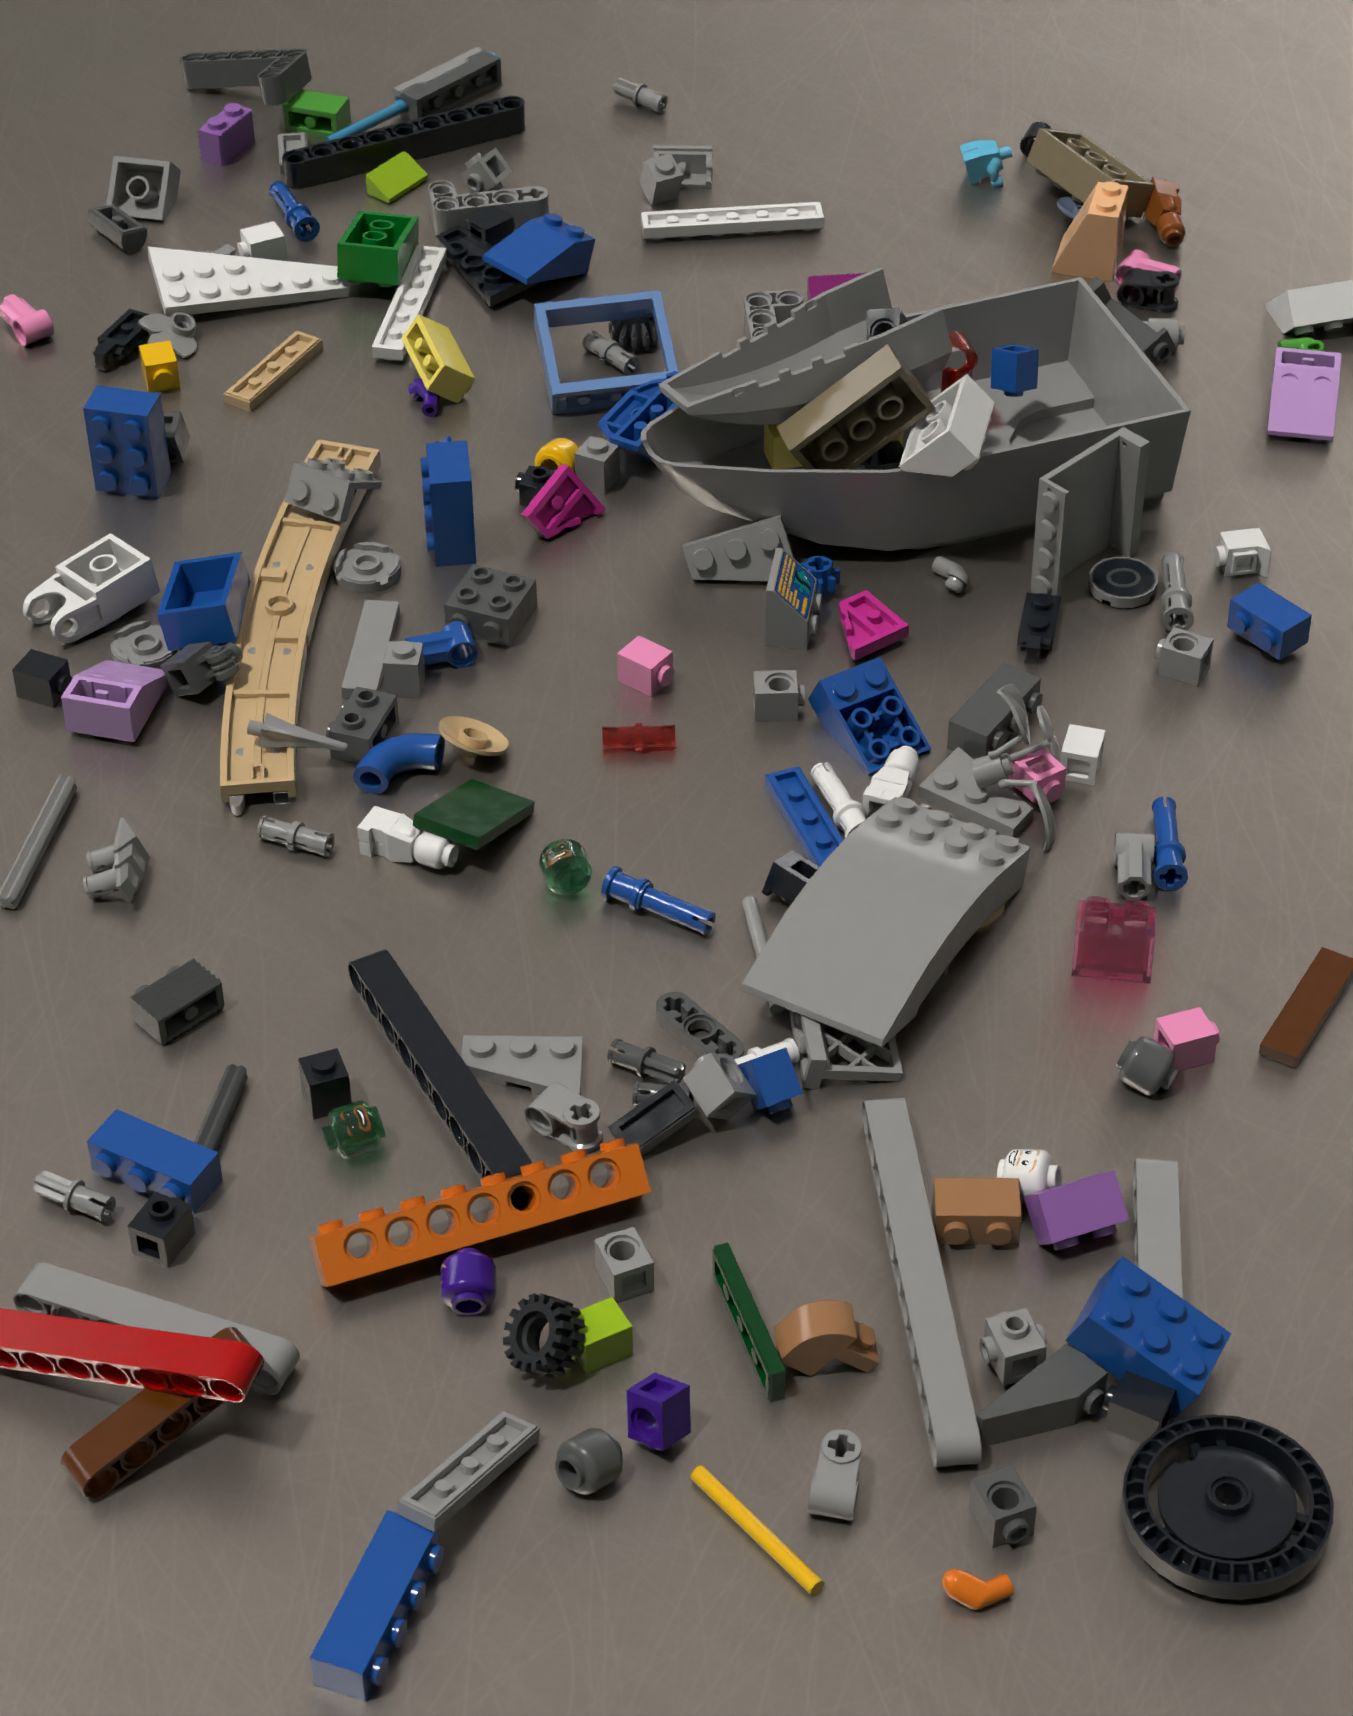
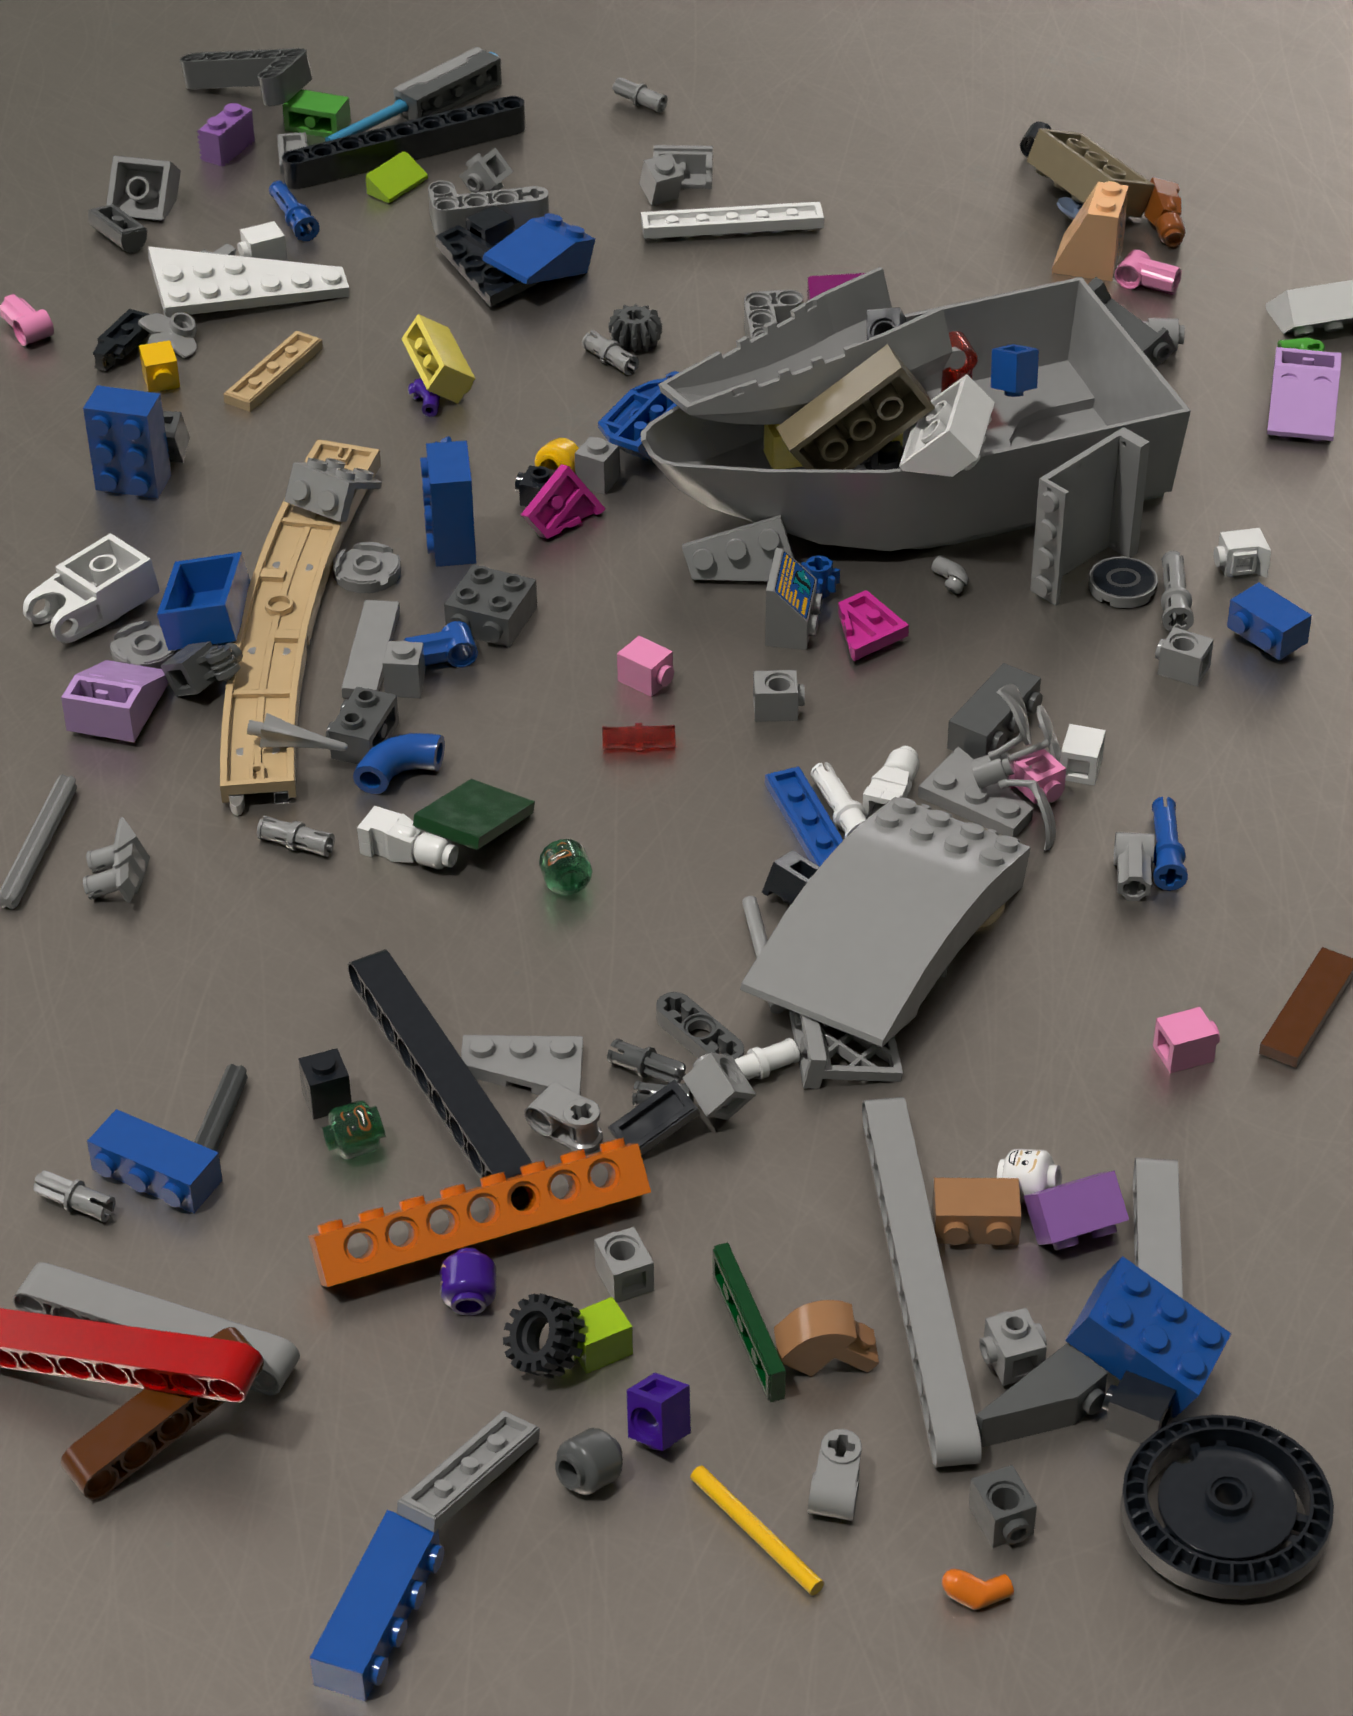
(41, 678): black brick -> none
(161, 1229): black brick -> none
(177, 1001): dark grey brick -> none
(377, 248): green brick -> none
(409, 301): white plate -> none
(472, 736): tan dish -> none
(607, 391): medium blue window -> none
(642, 895): blue pin -> none
(772, 1080): blue brick -> none
(866, 714): blue slope -> none
(984, 160): medium azure piece -> none
(1038, 624): black hinge -> none
(1114, 940): clear pink slope -> none
(1147, 1066): dark grey head -> none
(1149, 291): black piece -> none

